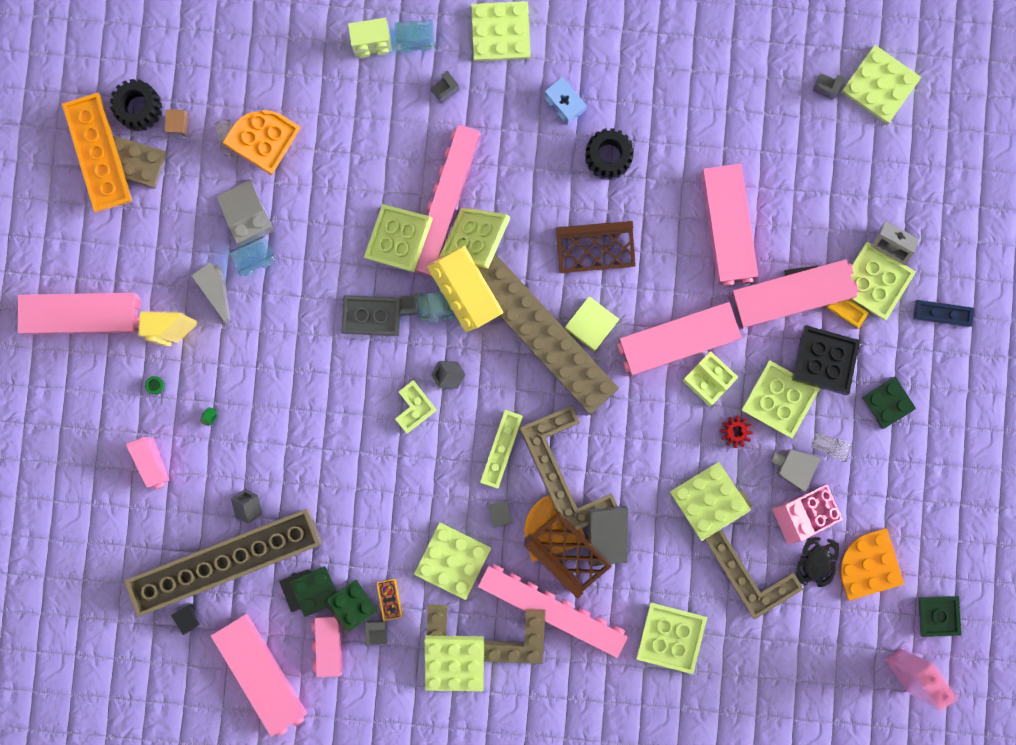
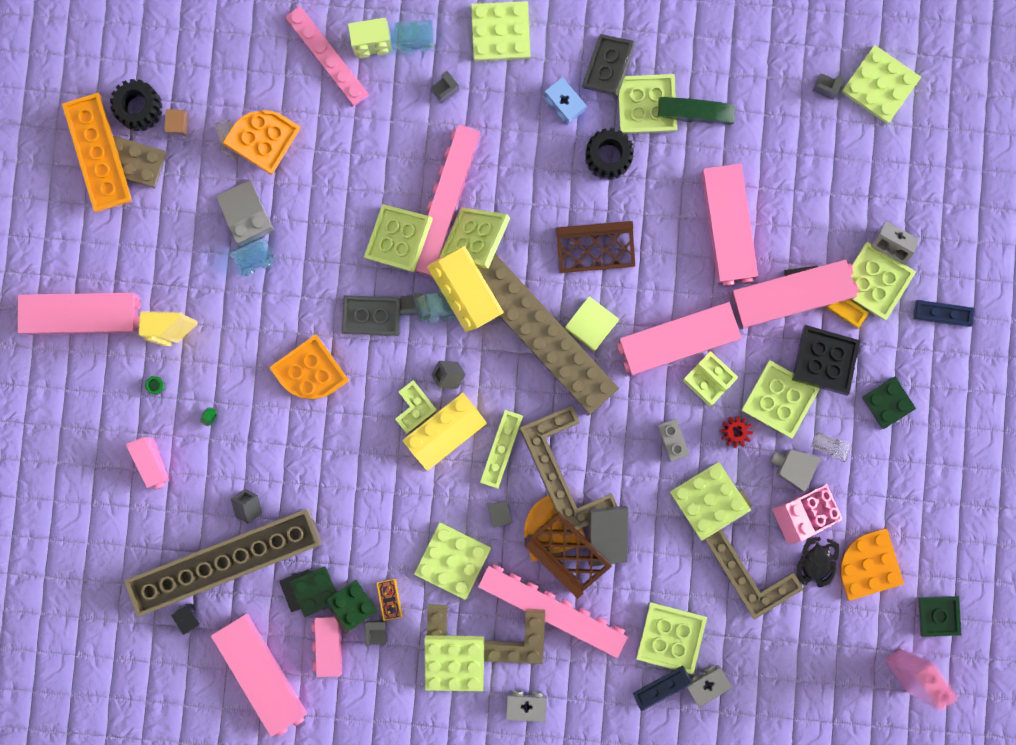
(214, 287): light grey slope -> none
(310, 371): none -> light orange plate
(327, 56): none -> bright pink plate
(444, 431): none -> light yellow slope
(536, 712): none -> light grey brick
(609, 64): none -> dark grey tile
(639, 103): none -> yellowish green plate
(662, 688): none -> dark blue tile
(672, 440): none -> light grey brick
(696, 110): none -> dark green slope
(718, 685): none -> light grey brick

